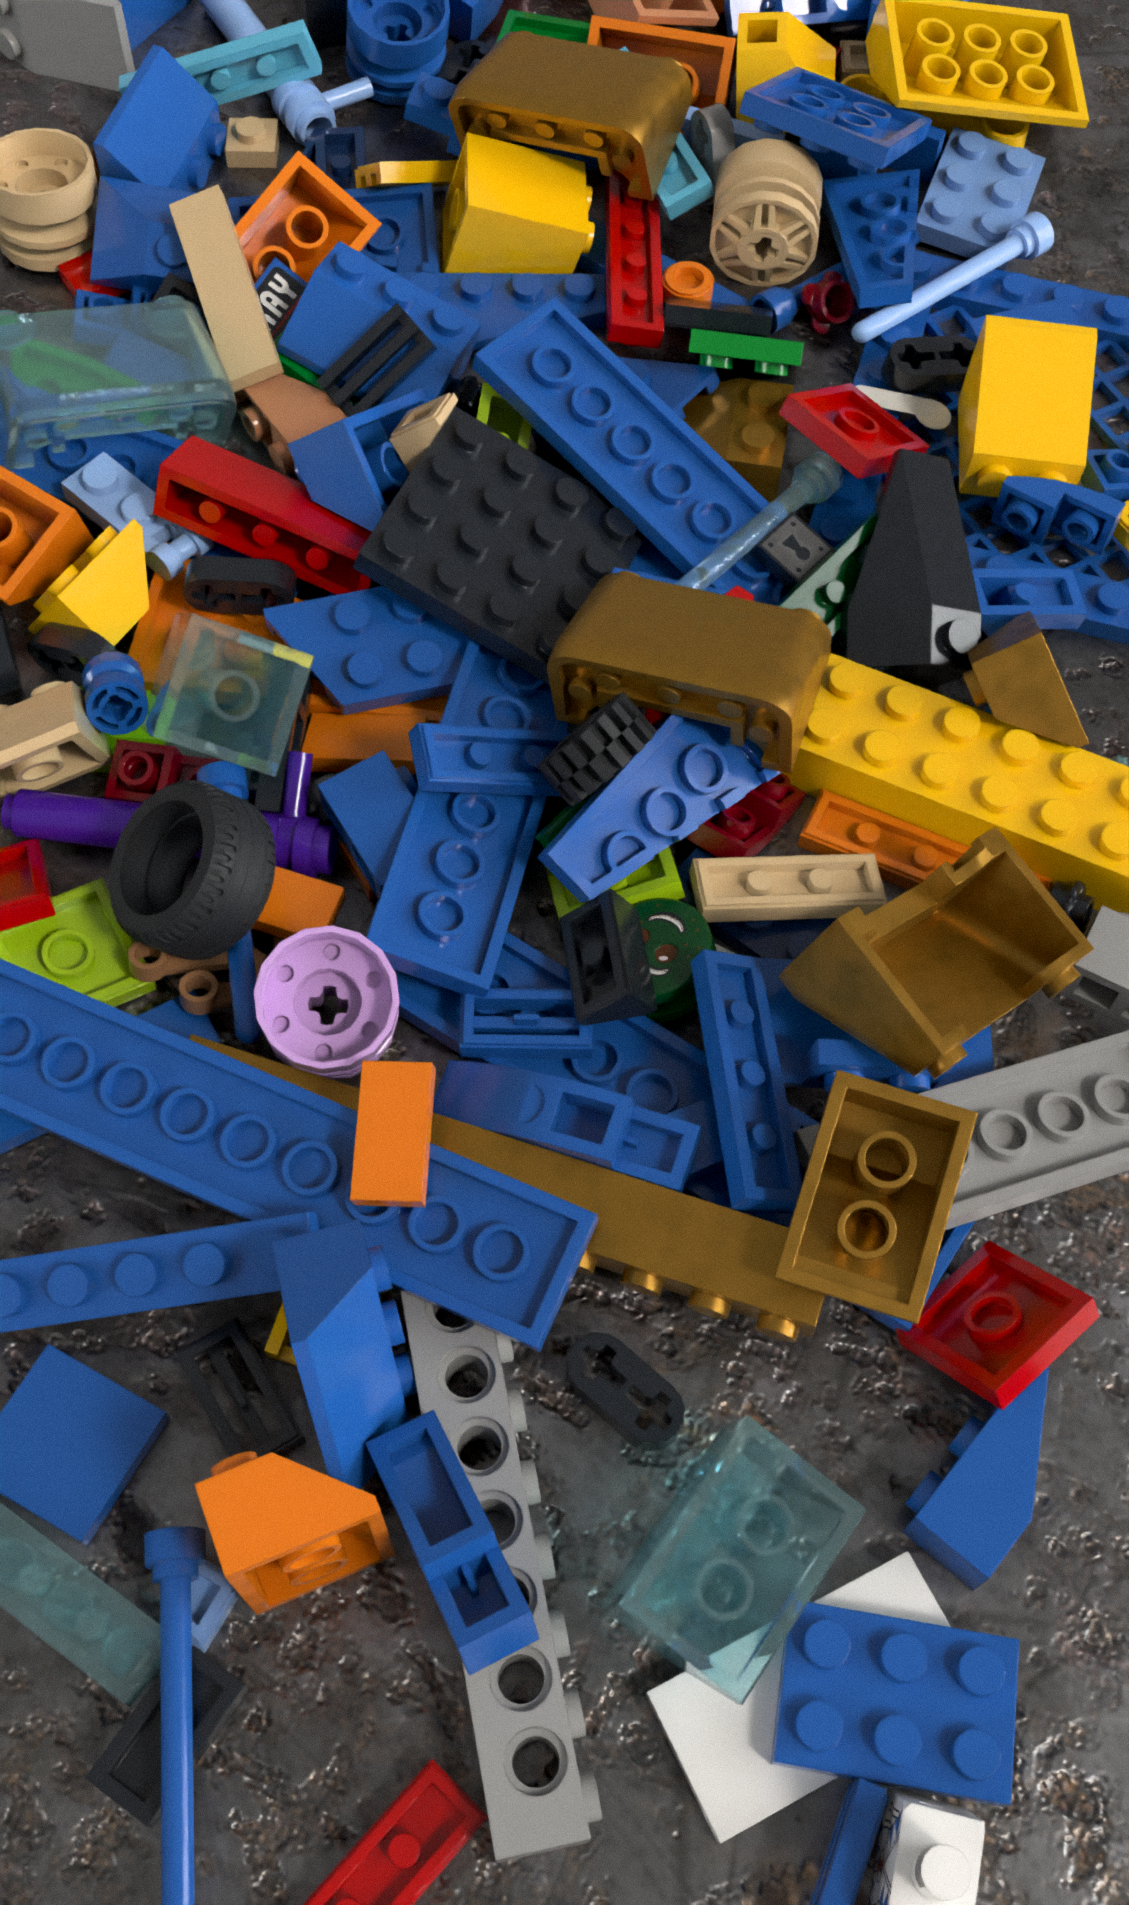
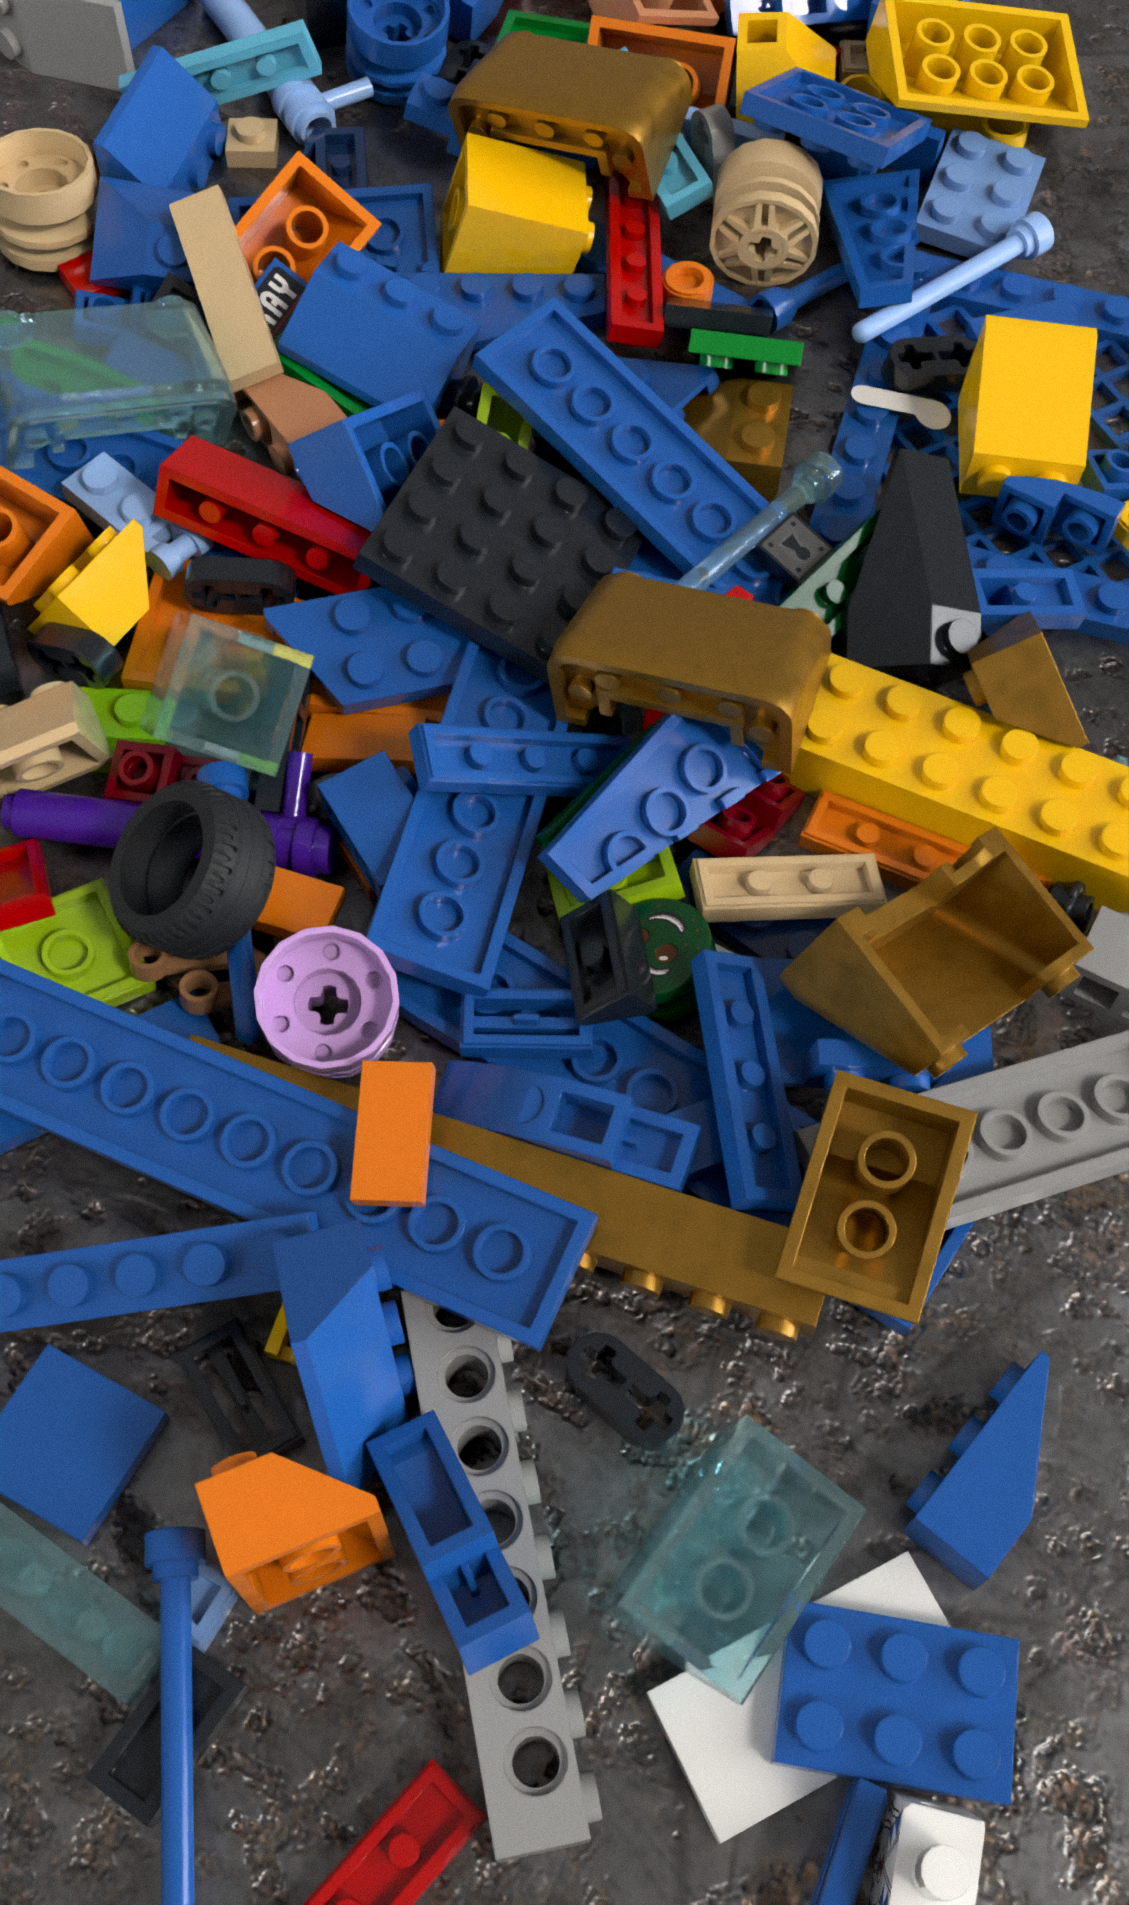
(121, 681): blue wheel -> none
(363, 347): black tile -> none
(405, 173): yellow tile -> none
(420, 428): tan slope -> none
(597, 749): black tyre -> none
(838, 298): dark red plate -> none
(850, 428): red tile -> none
(998, 1323): red tile -> none

